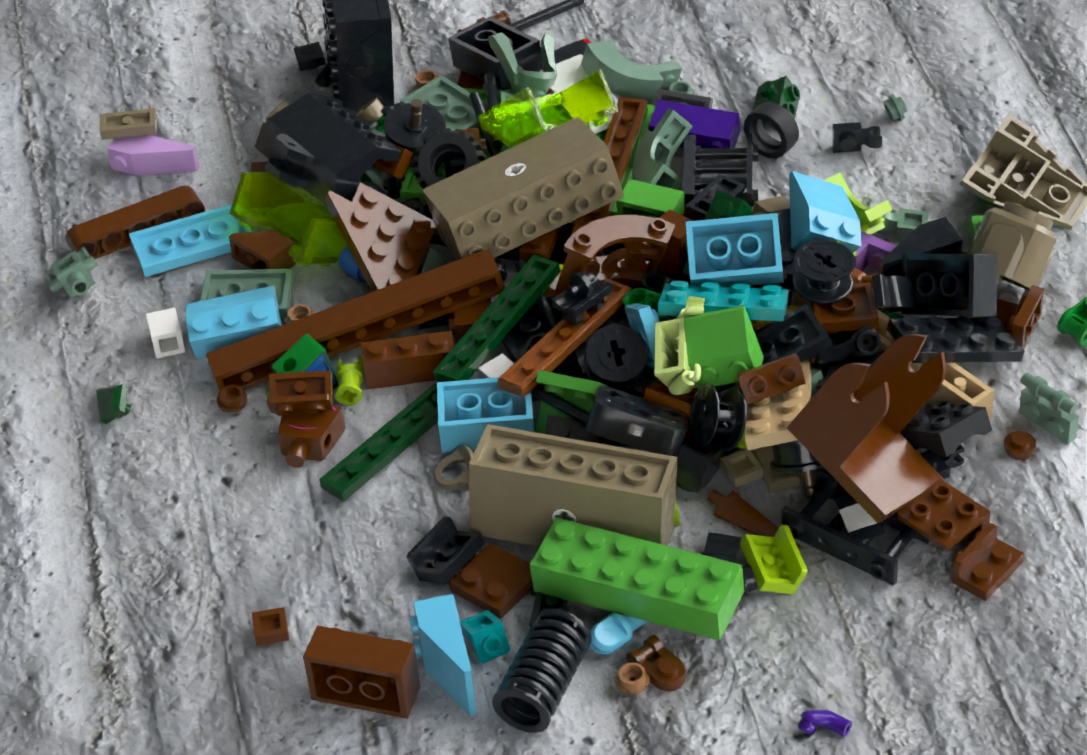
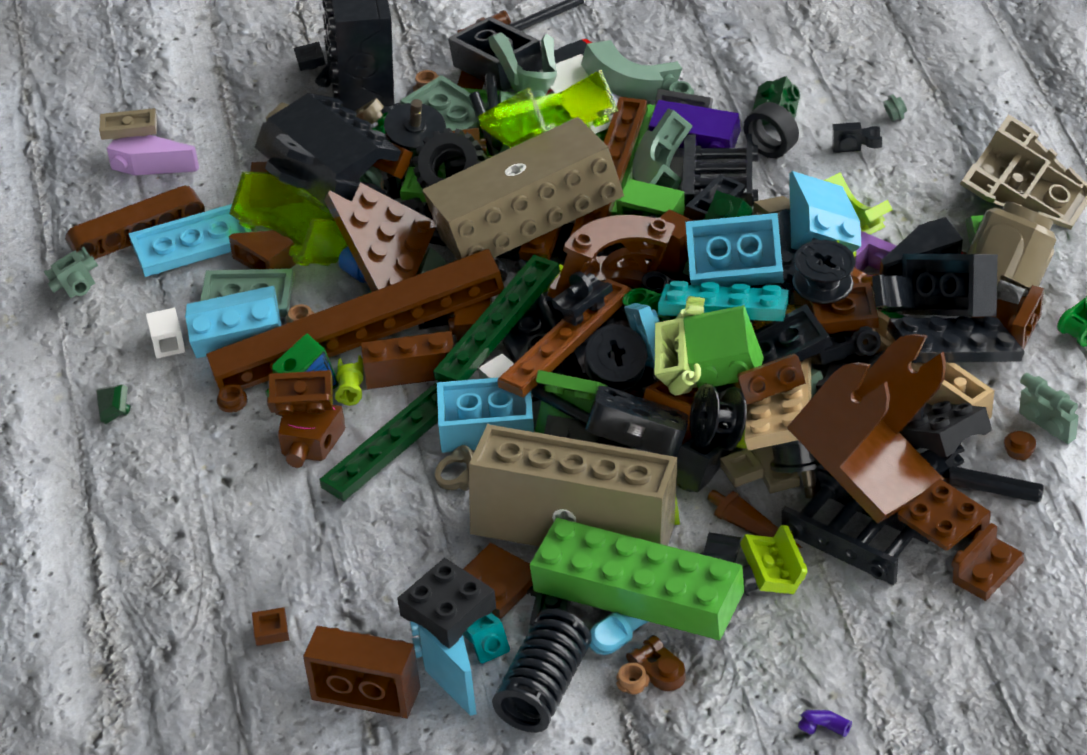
(443, 552): black bracket -> none
(446, 601): none -> black brick
(857, 520): sticker -> none
(904, 222): sand green plate -> none
(995, 484): none -> black axle

